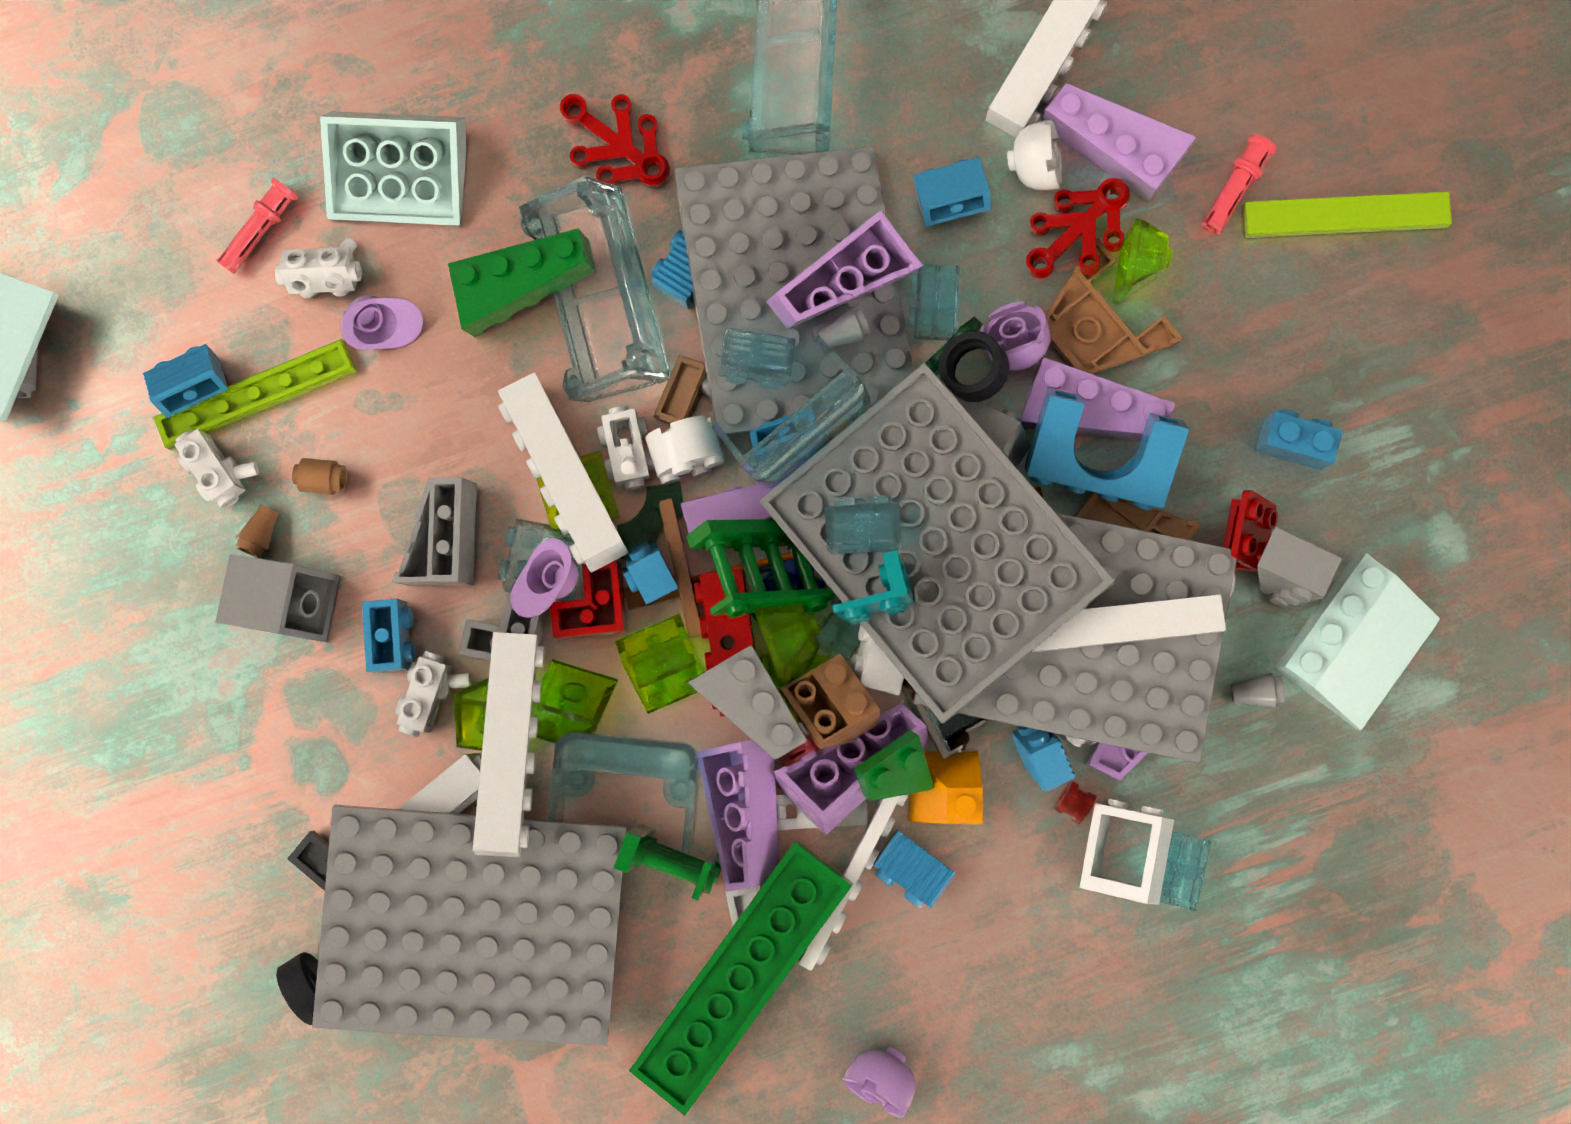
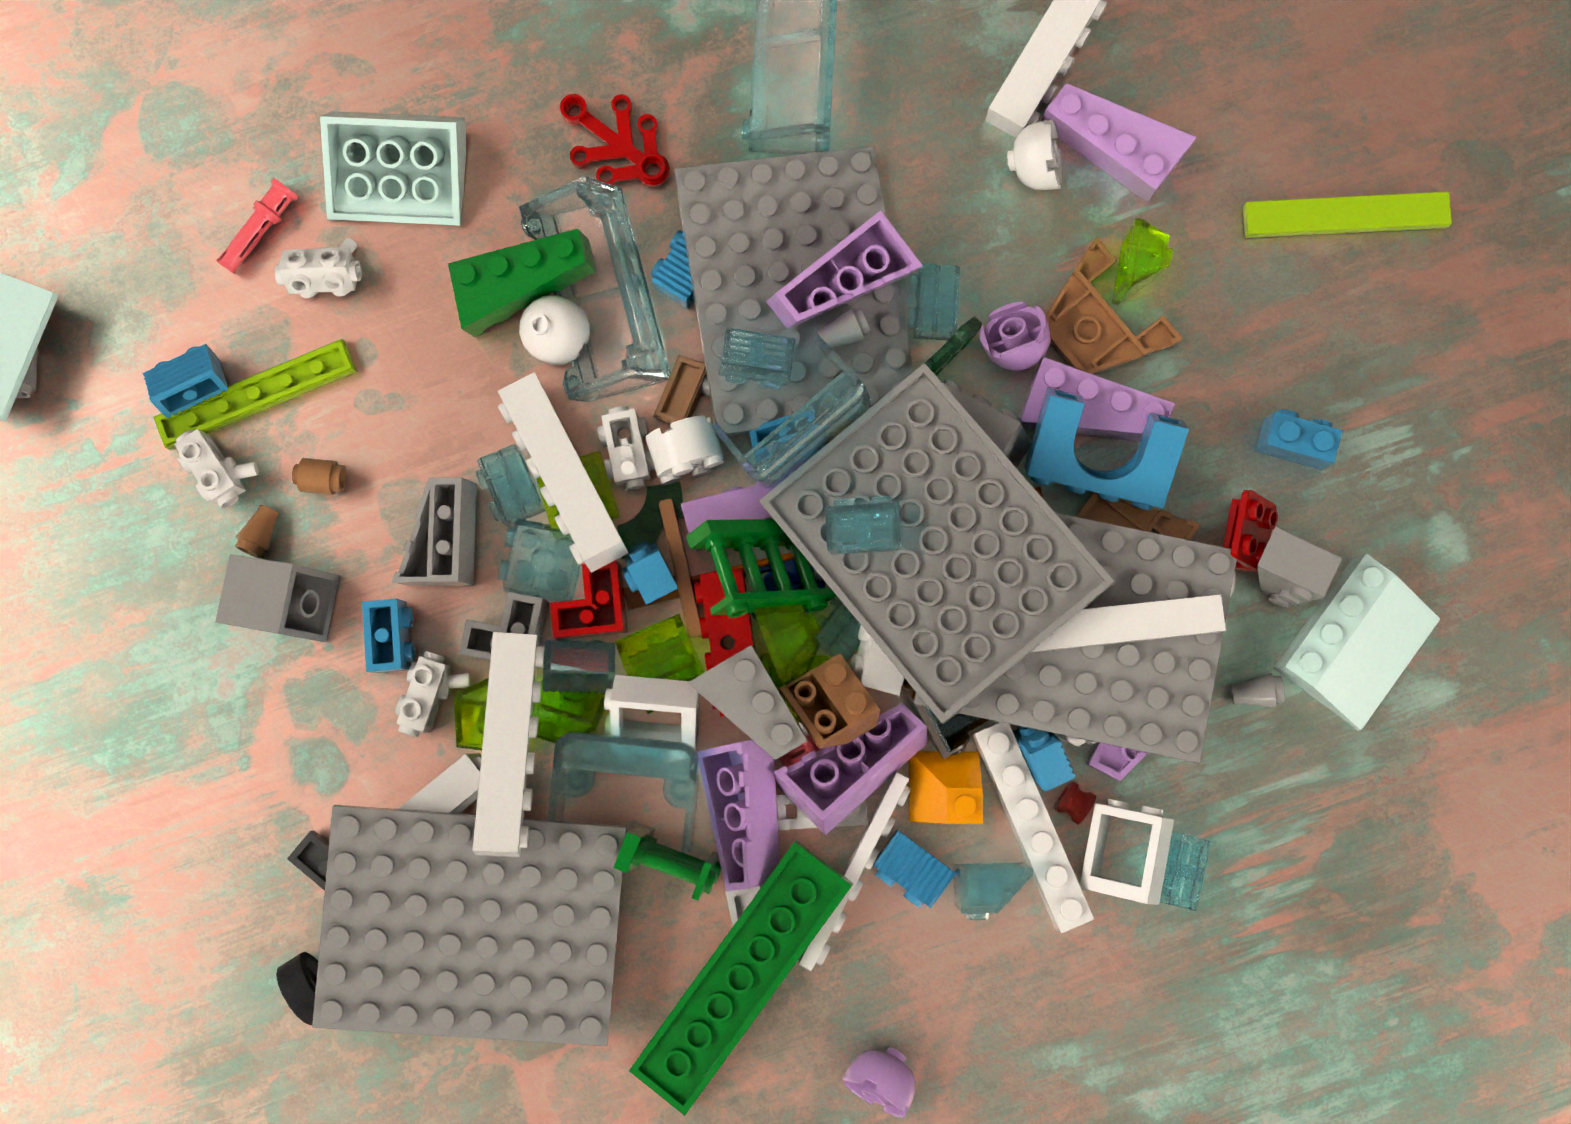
(381, 322): lavender piece -> none
(510, 485): none -> clear light blue brick
(546, 577): lavender piece -> none
(554, 329): none -> white cylinder
(578, 666): none -> clear light blue brick
(657, 696): none -> white window
(894, 601): teal bracket -> none
(895, 770): green wing -> none
(952, 191): dark azure brick -> none
(957, 349): black tyre -> none
(987, 886): none -> clear light blue slope
(1032, 826): none -> white brick
(1080, 225): red plant -> none
(1245, 171): coral pin -> none

